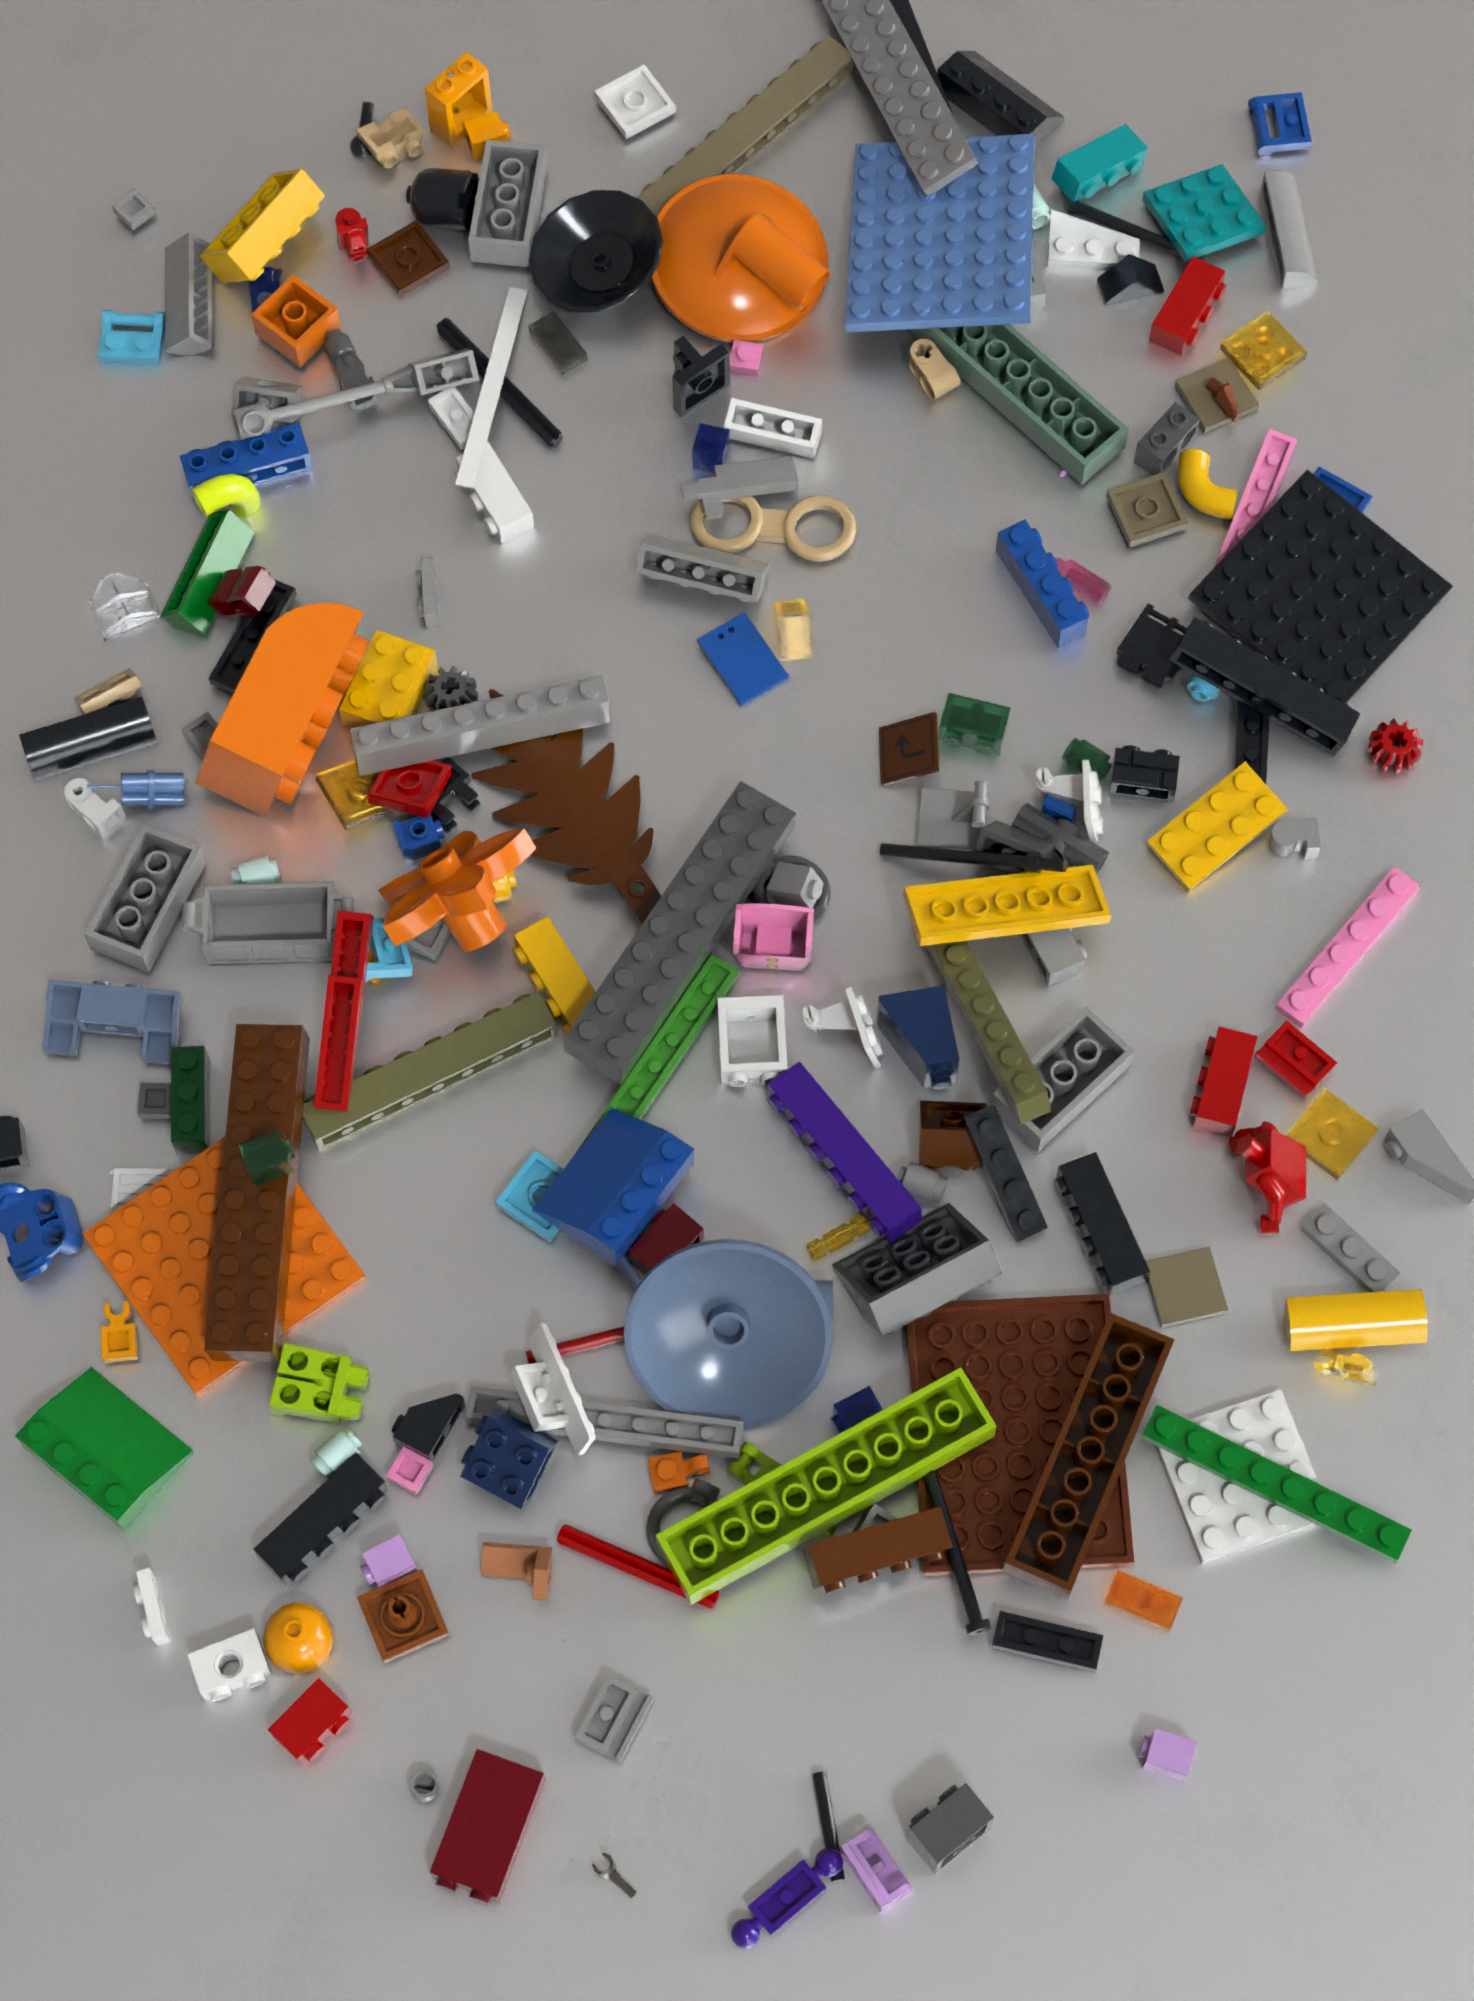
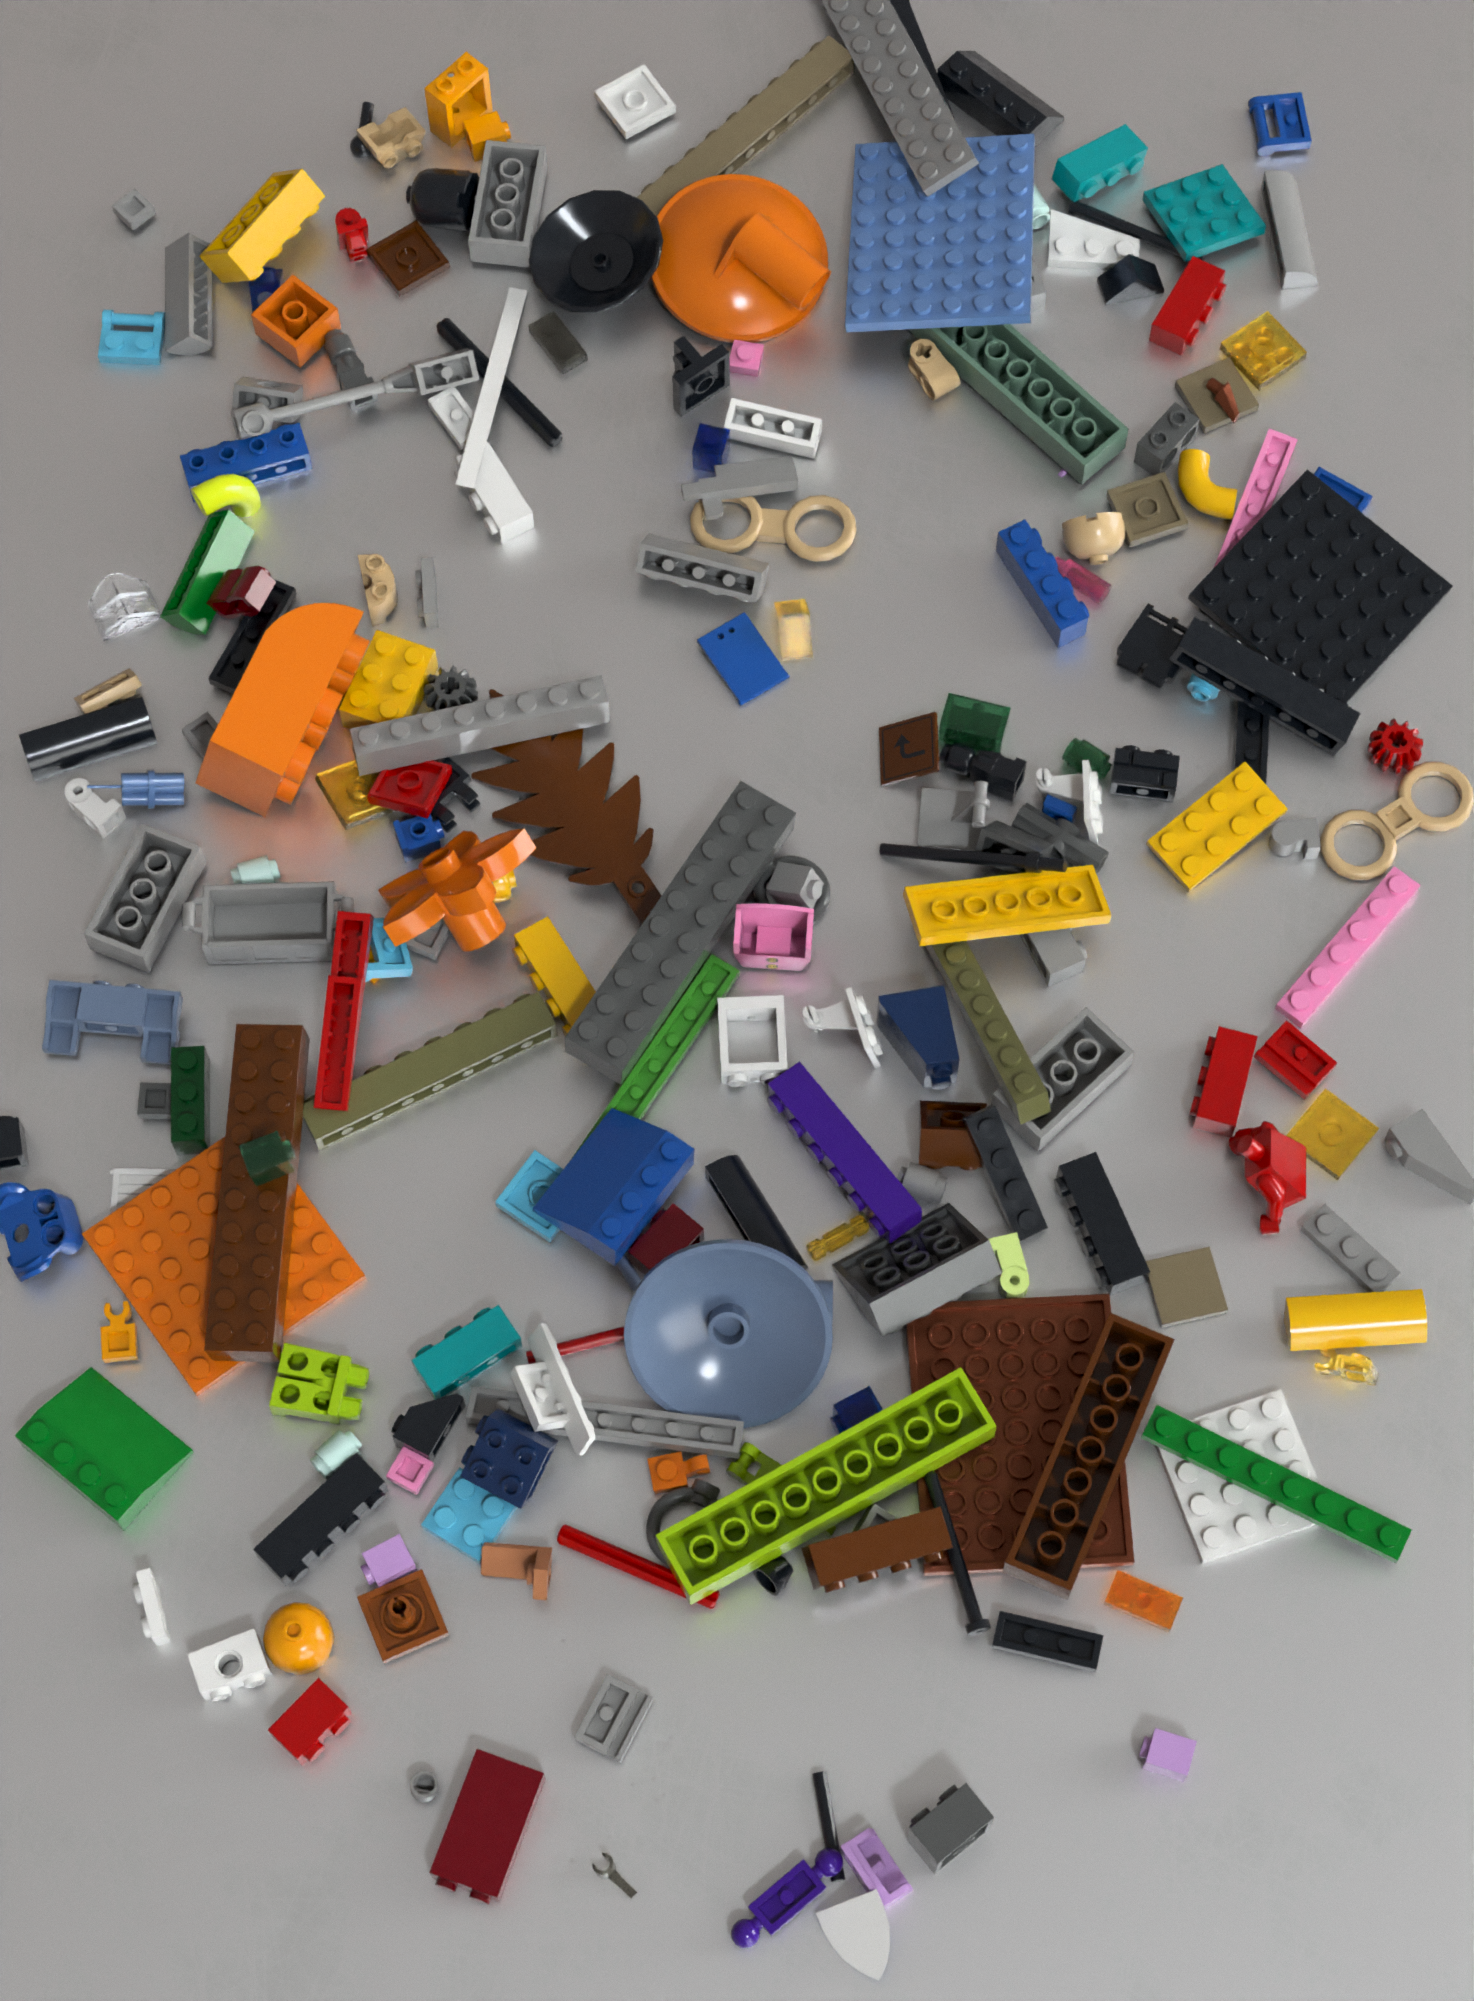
(378, 586): none -> tan cylinder
(466, 1352): none -> teal brick
(468, 1517): none -> medium azure plate
(748, 1206): none -> black brick
(774, 1575): none -> black bar
(859, 1932): none -> white sticker
(1001, 773): none -> black piece
(1014, 1276): none -> yellowish green leg
(1094, 537): none -> tan cylinder
(1396, 820): none -> tan bar

